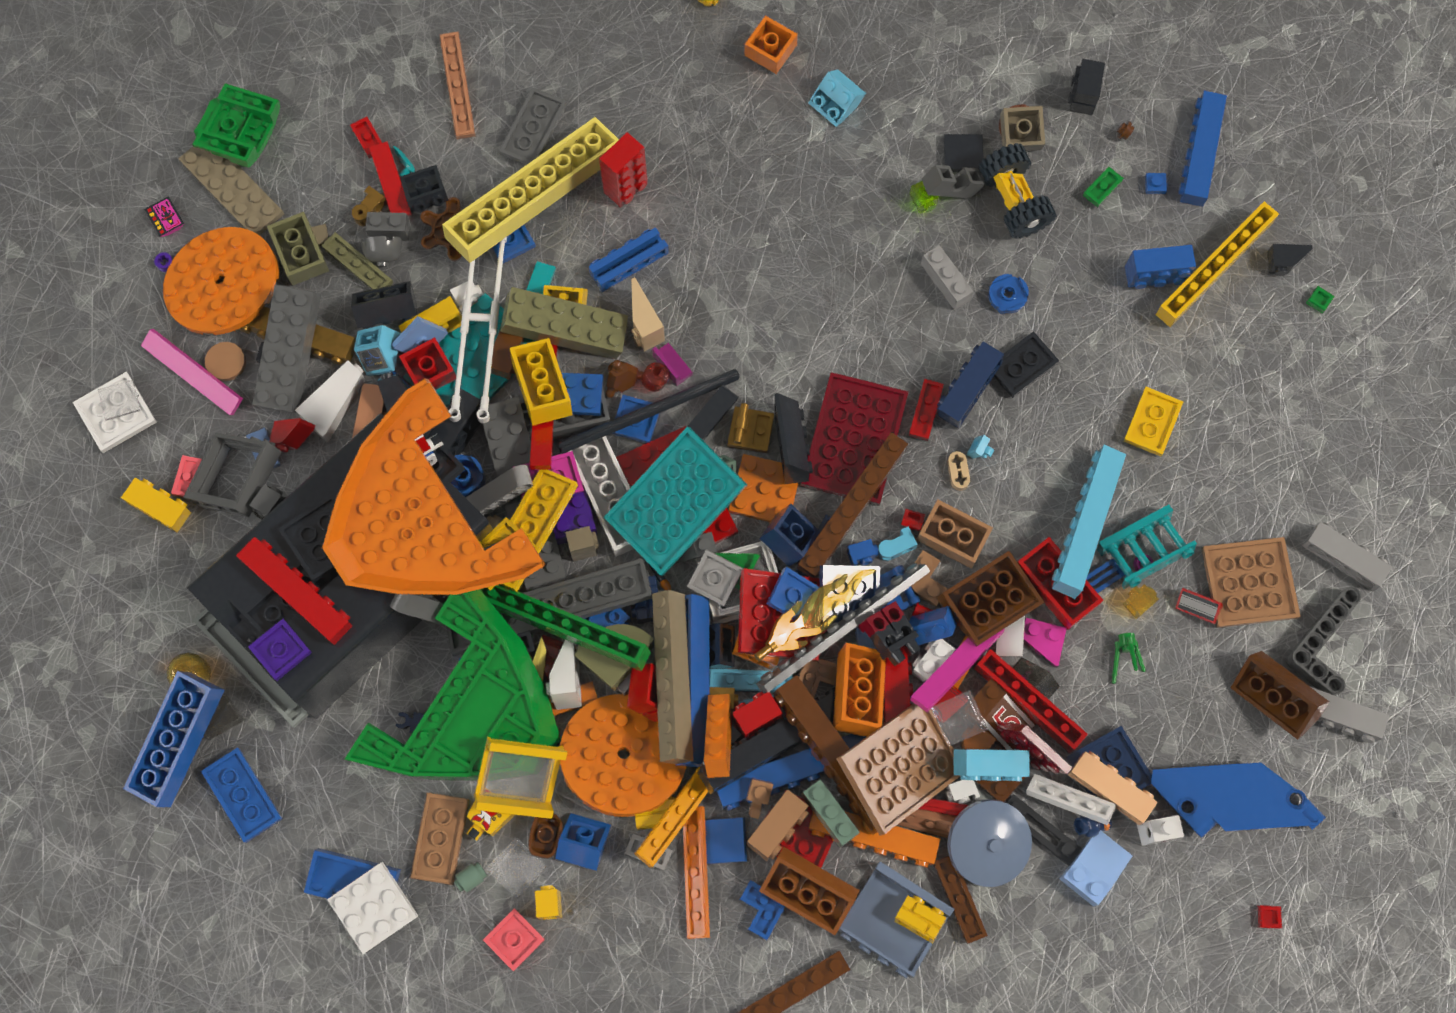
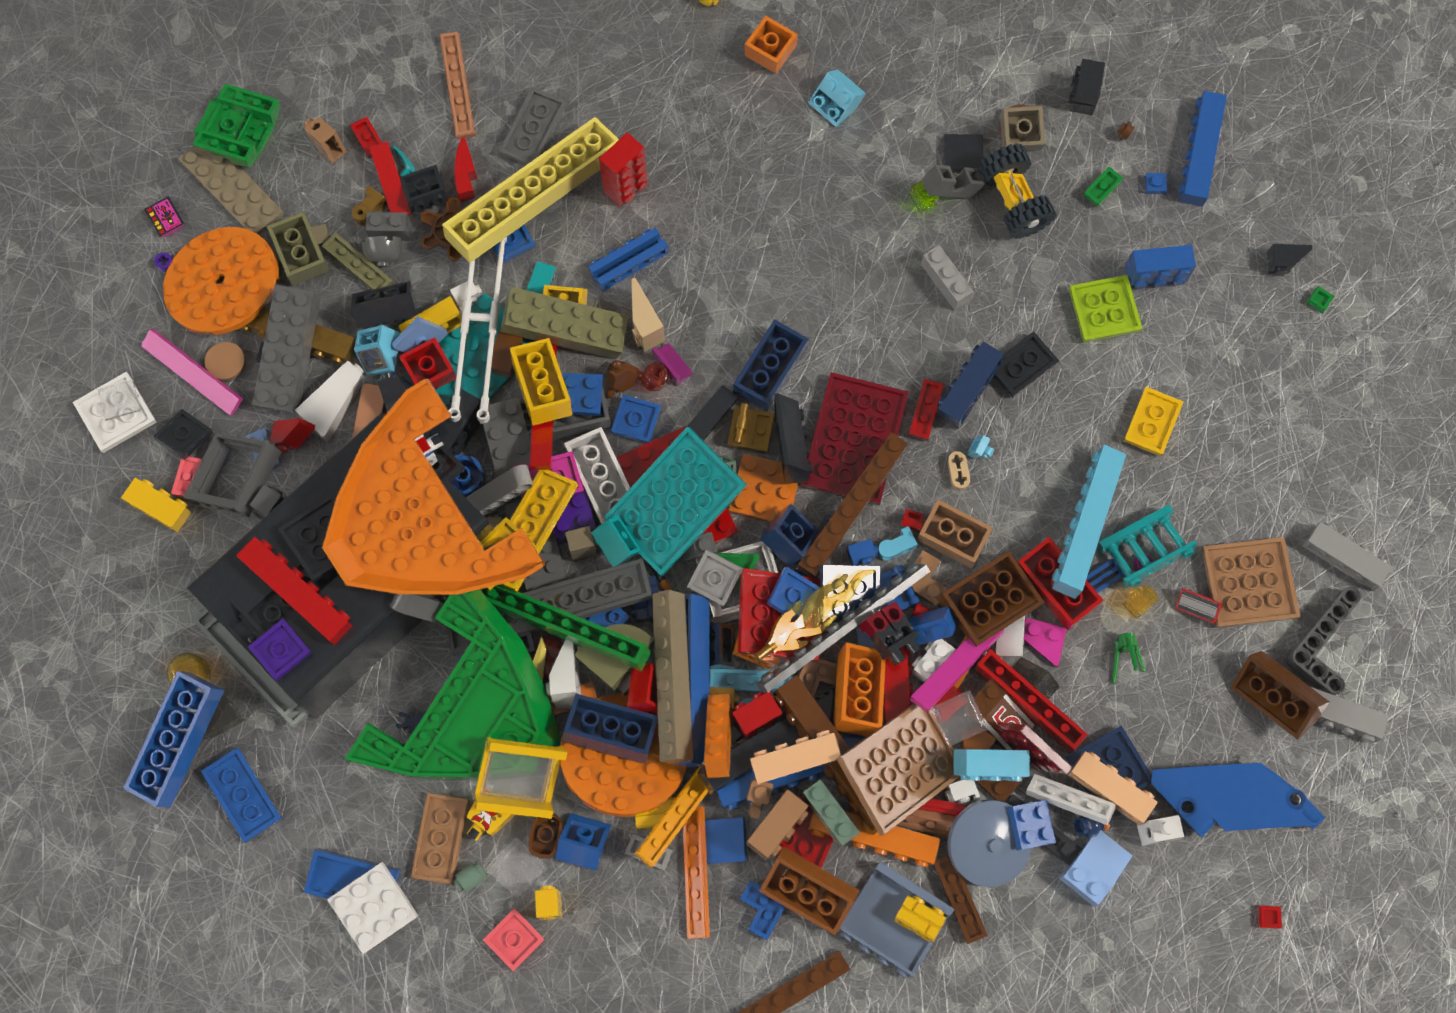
(183, 434): none -> black tile
(319, 133): none -> medium nougat torso
(464, 172): none -> red slope
(610, 728): none -> dark blue brick
(615, 541): none -> teal brick
(648, 411): black axle -> none
(770, 365): none -> dark blue brick
(795, 758): none -> light nougat brick
(1012, 284): blue plate -> none
(1031, 825): none -> plate
(1105, 308): none -> lime plate
(1217, 264): yellow brick -> none

